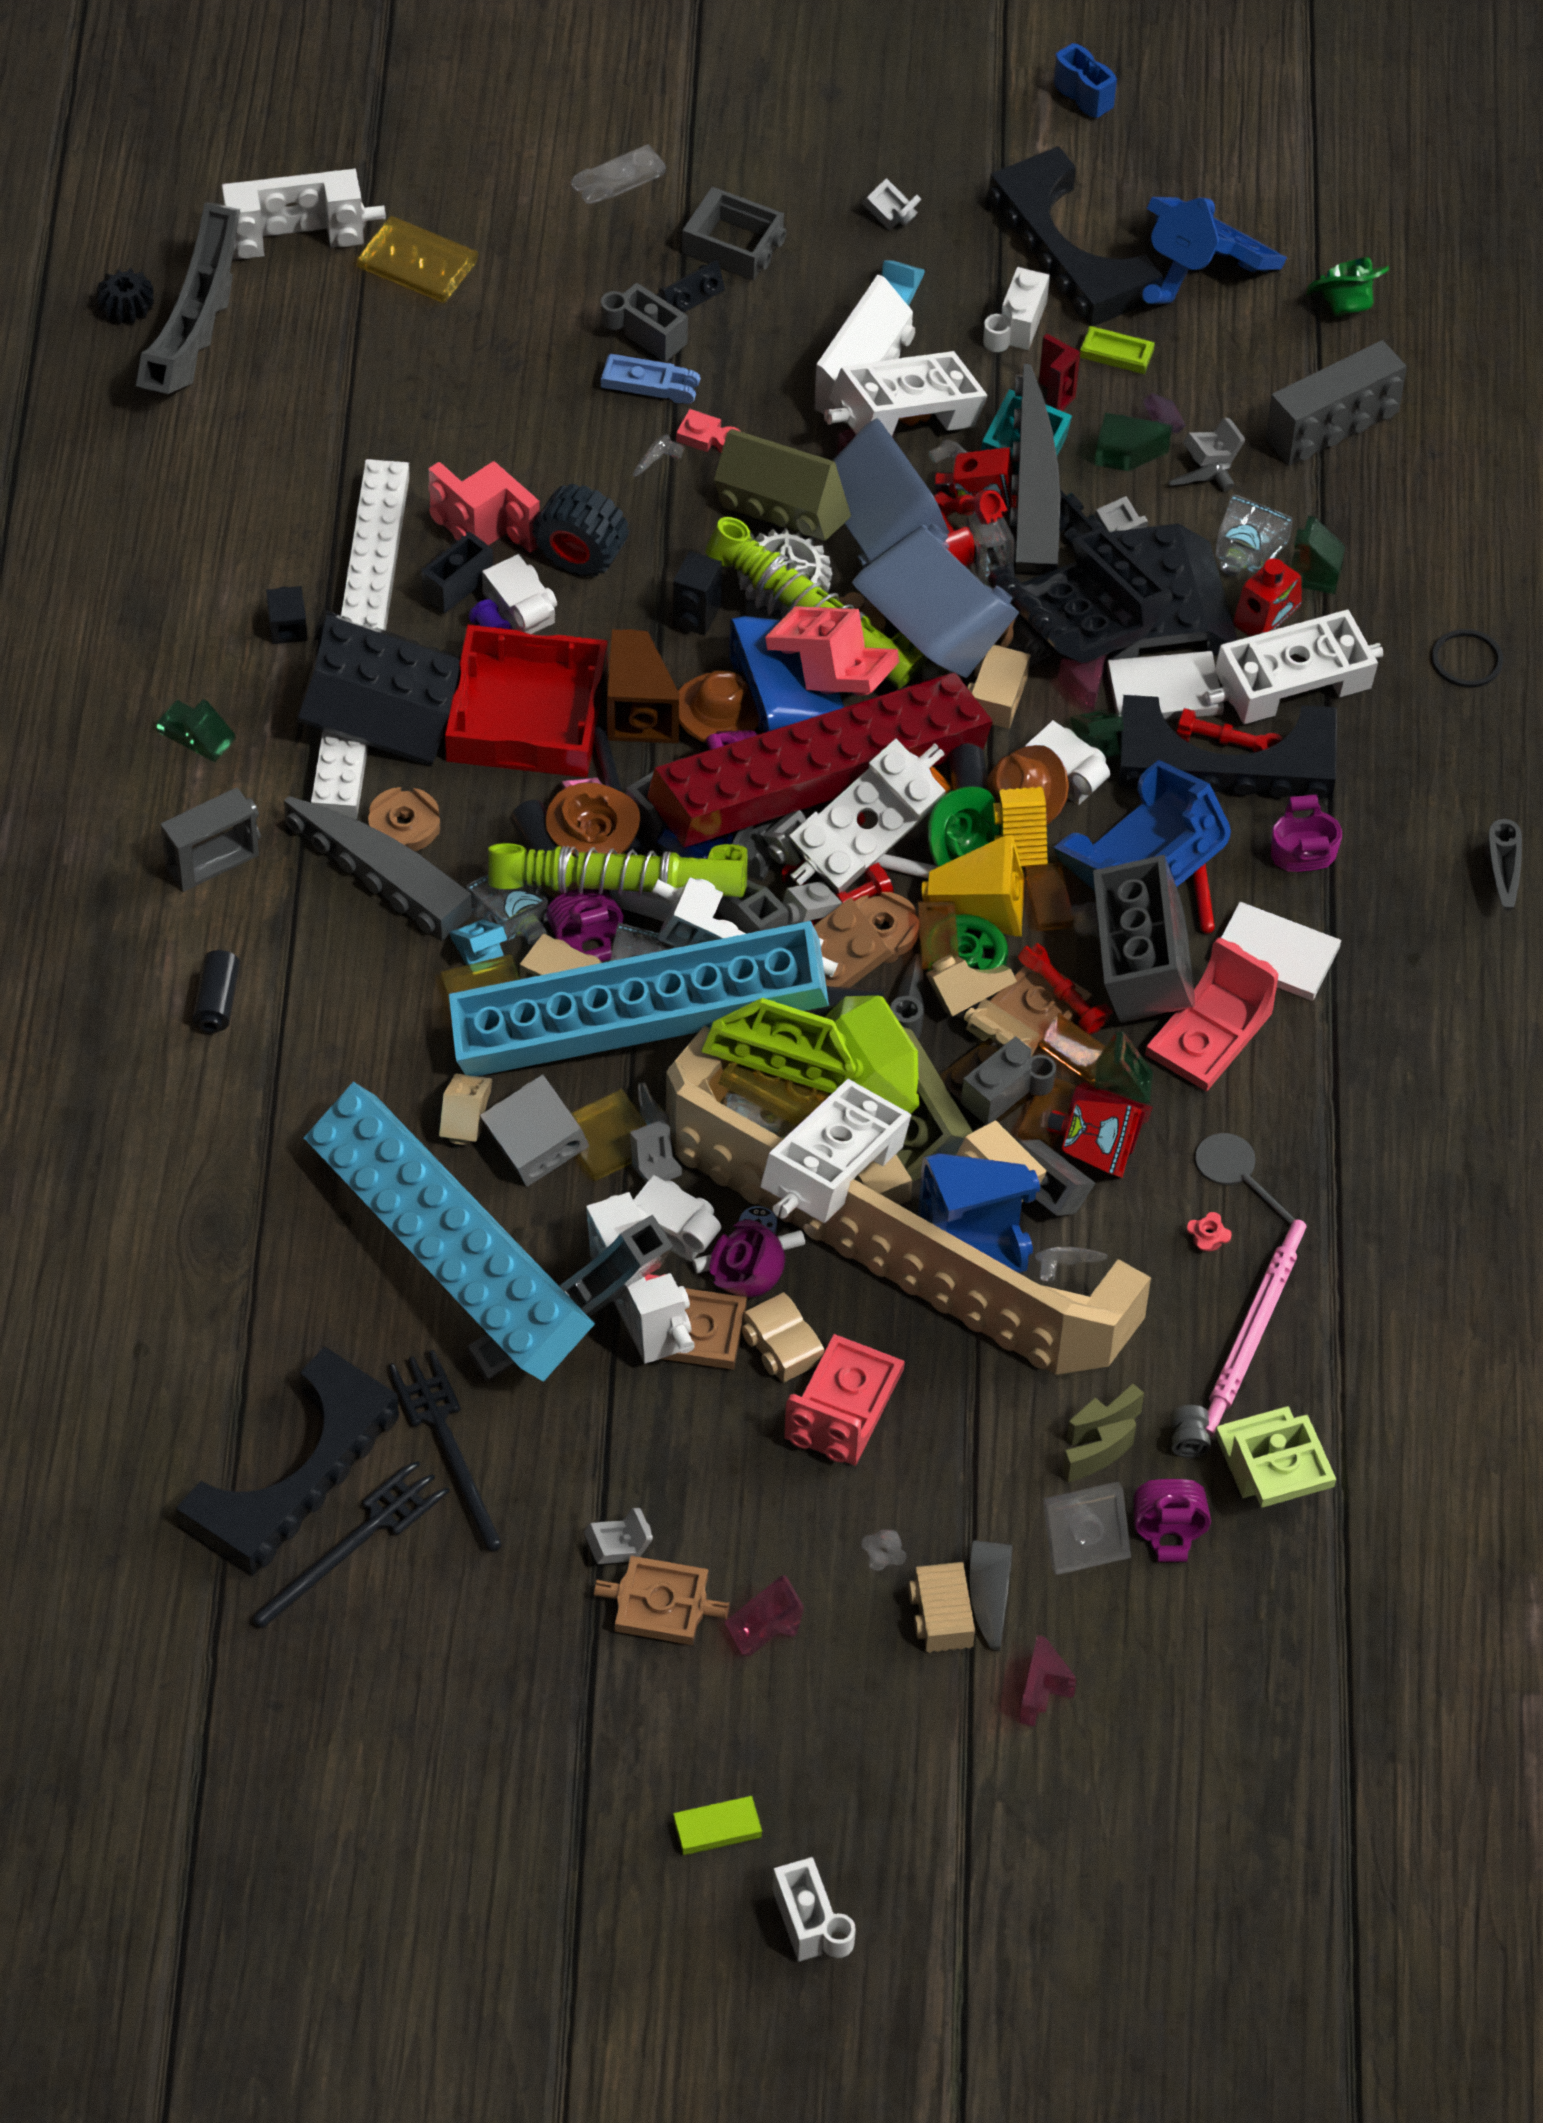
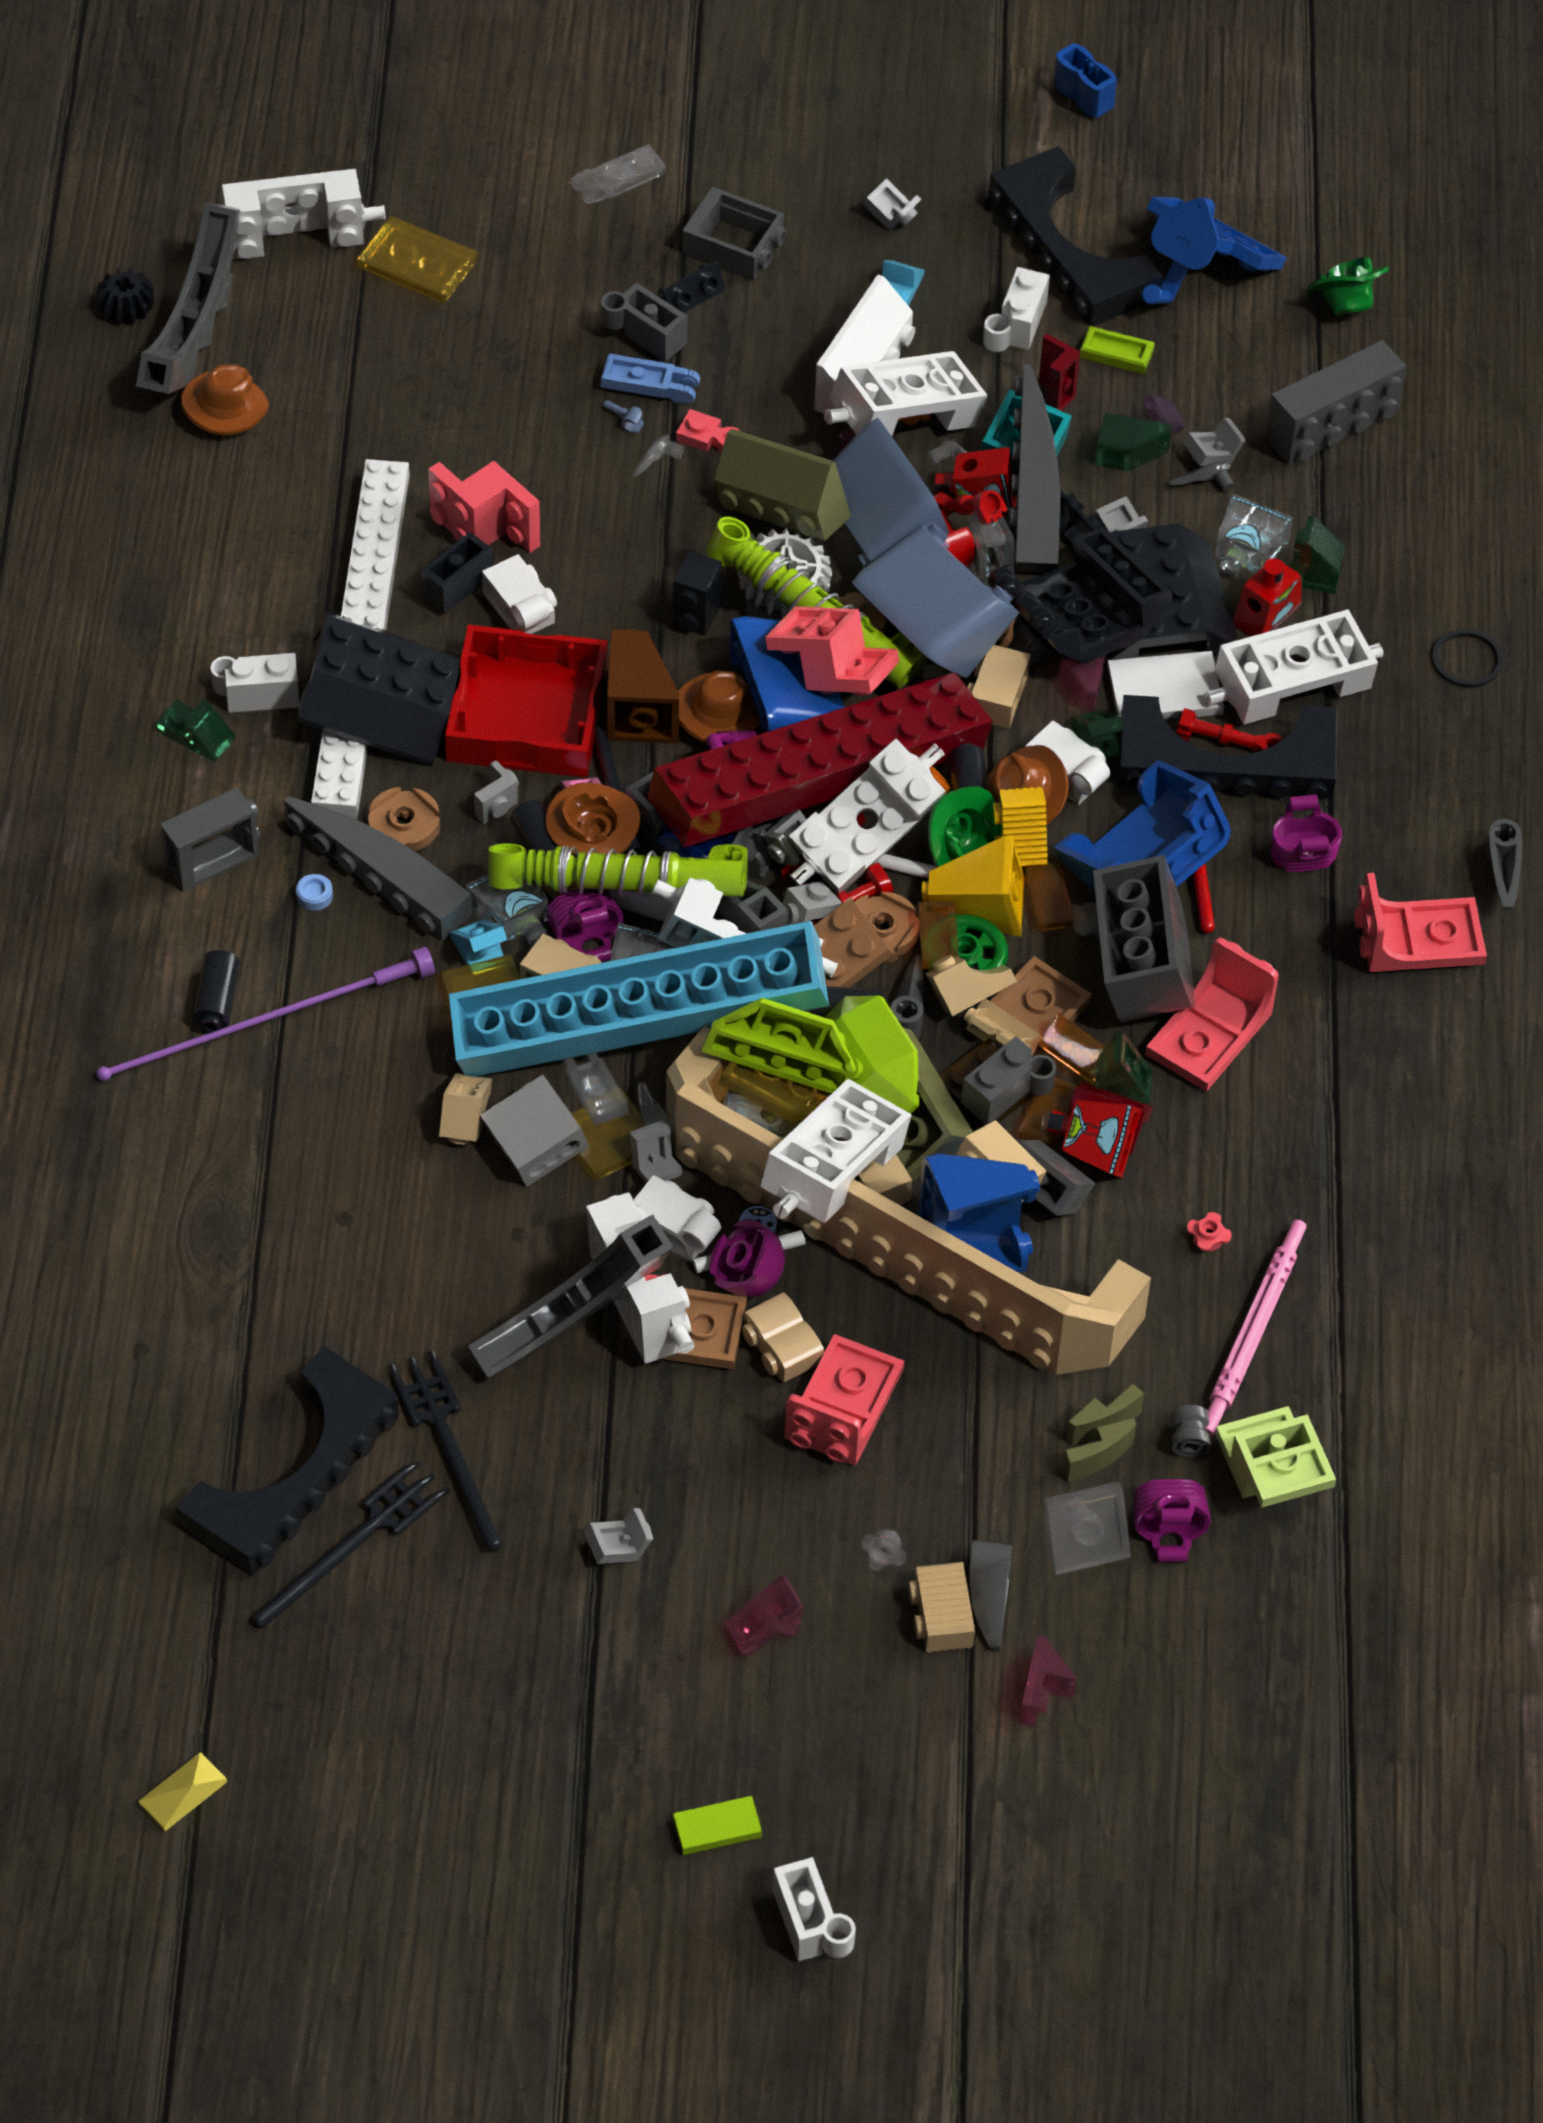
(182, 1791): none -> light yellow slope
(224, 400): none -> dark orange hat
(256, 682): none -> white hinge
(286, 615): black brick -> none
(314, 892): none -> light blue tile
(420, 963): none -> medium lavender piece
(449, 1232): medium azure brick -> none
(486, 614): dark purple bush -> none
(498, 796): none -> light grey bracket
(580, 530): black wheel -> none
(596, 1088): none -> clear hinge
(631, 418): none -> sand blue hand
(661, 1600): medium nougat plate -> none
(1039, 962): red piece -> none
(1064, 1255): clear bar -> none
(1230, 1160): dark grey piece -> none
(1293, 950): white tile -> none
(1417, 931): none -> coral bracket

